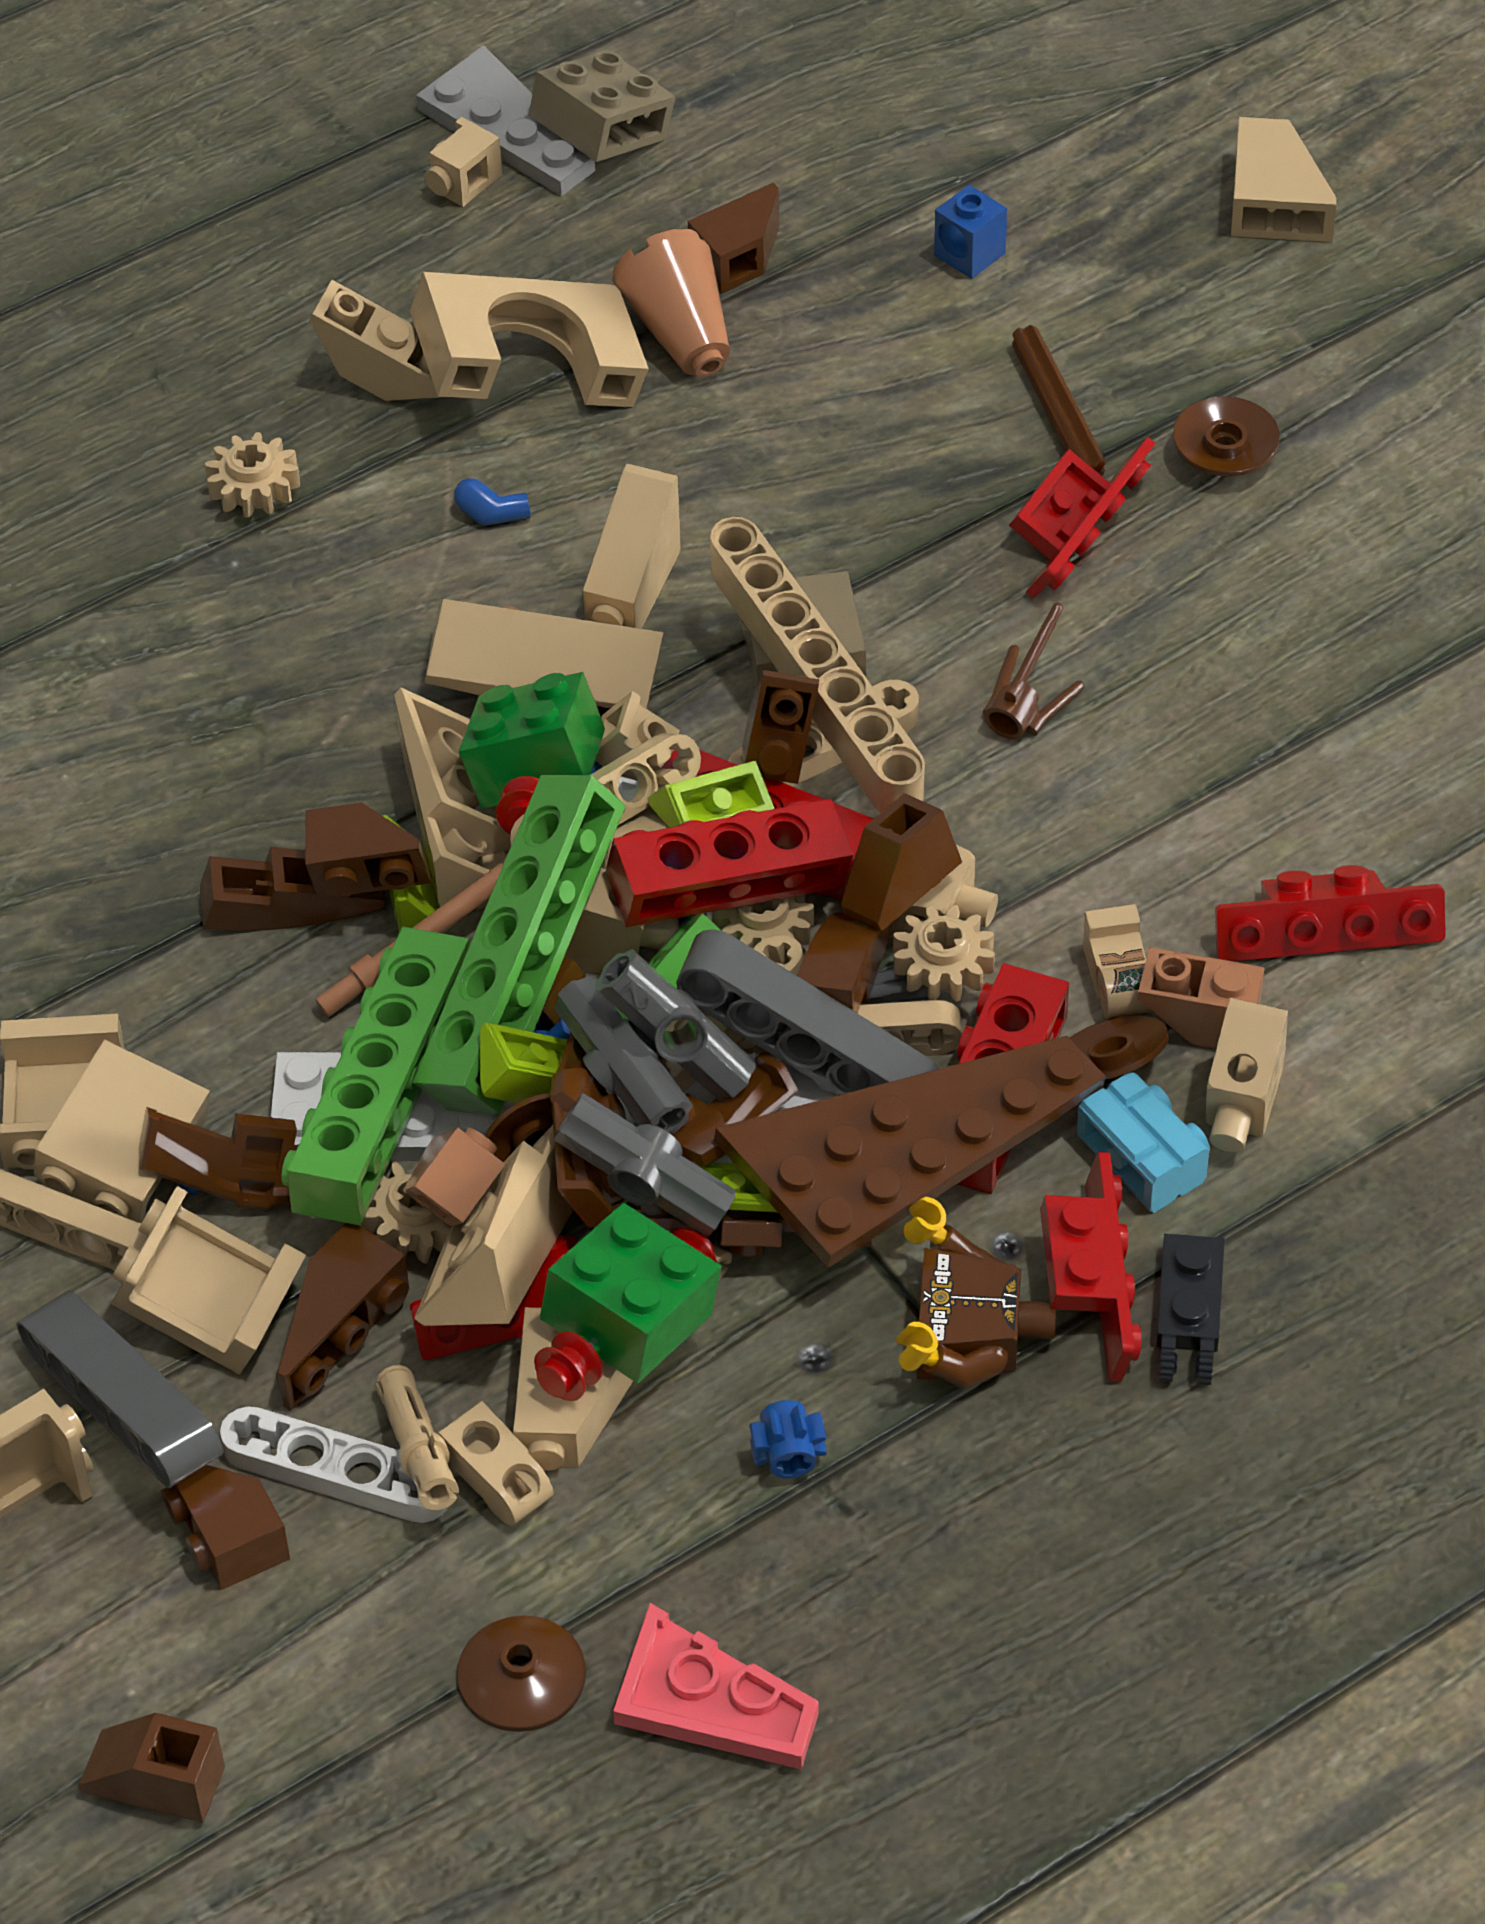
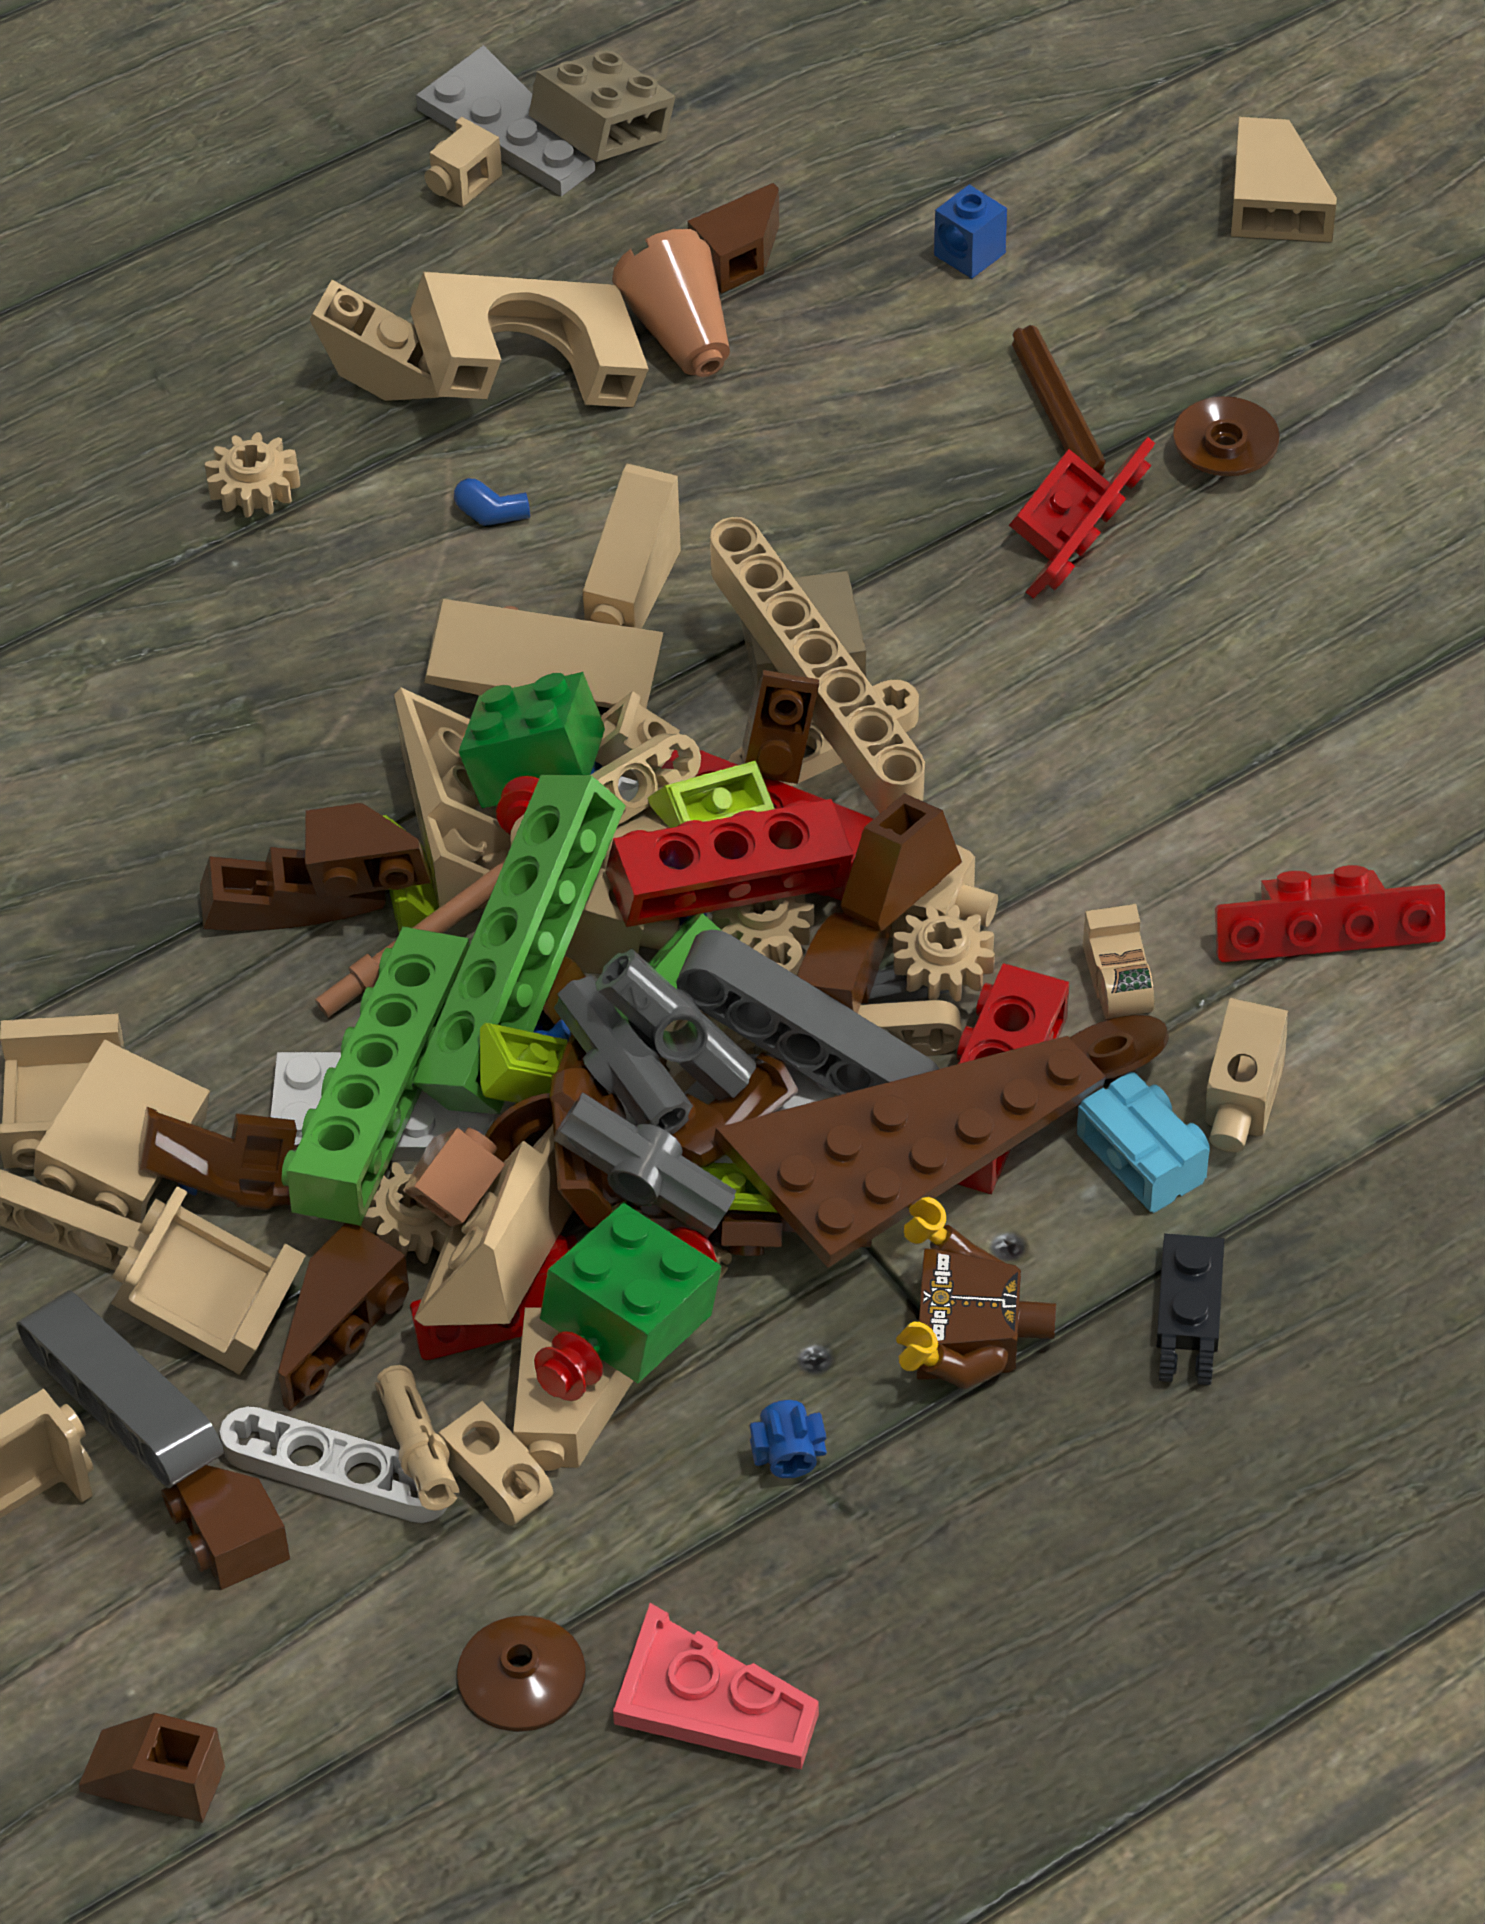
(1014, 705): reddish brown plant -> none
(1086, 1261): red bracket -> none
(1195, 991): nougat slope -> none

